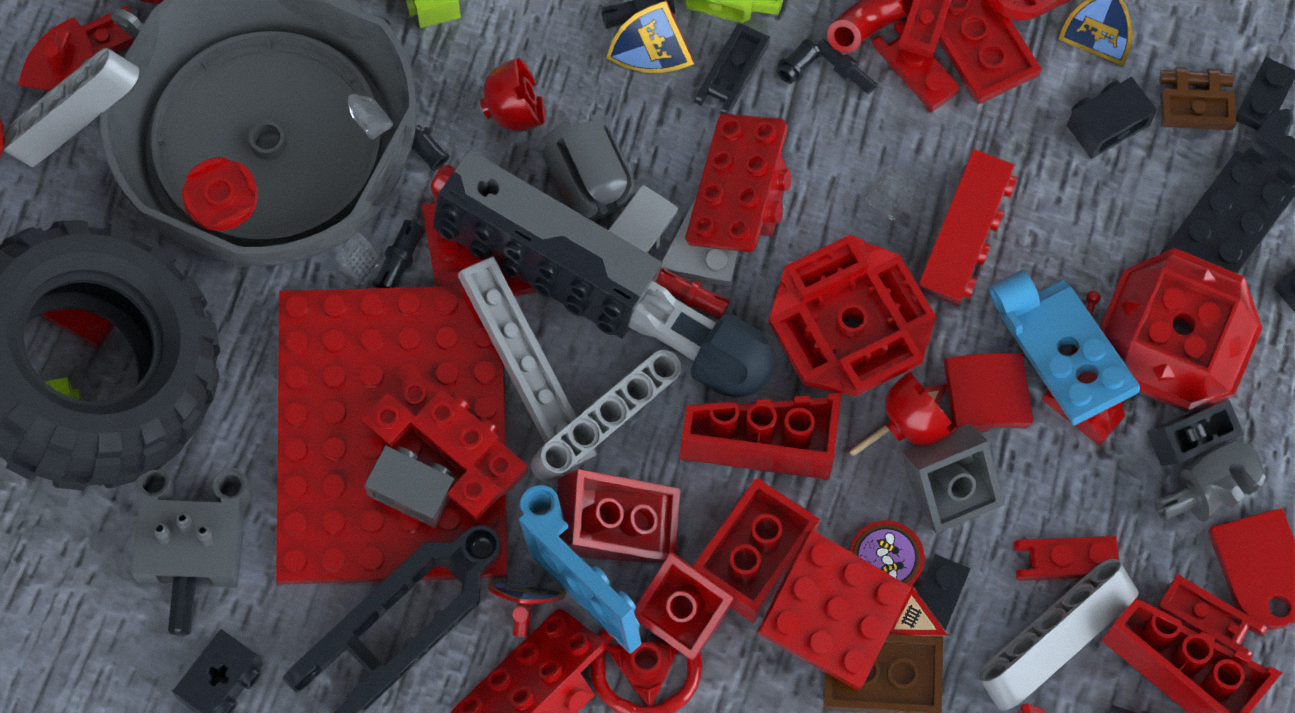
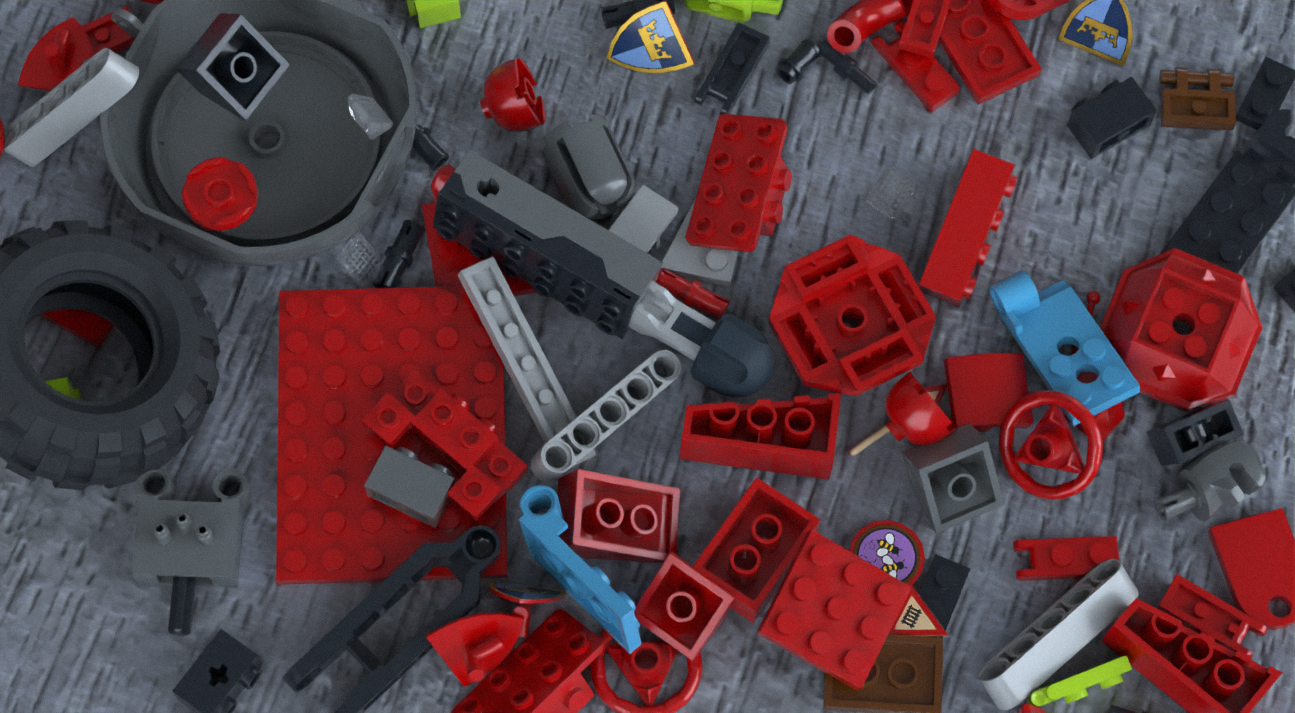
(233, 65): none -> black slope
(476, 643): none -> red shield
(1051, 444): none -> red piece
(1075, 686): none -> lime hinge

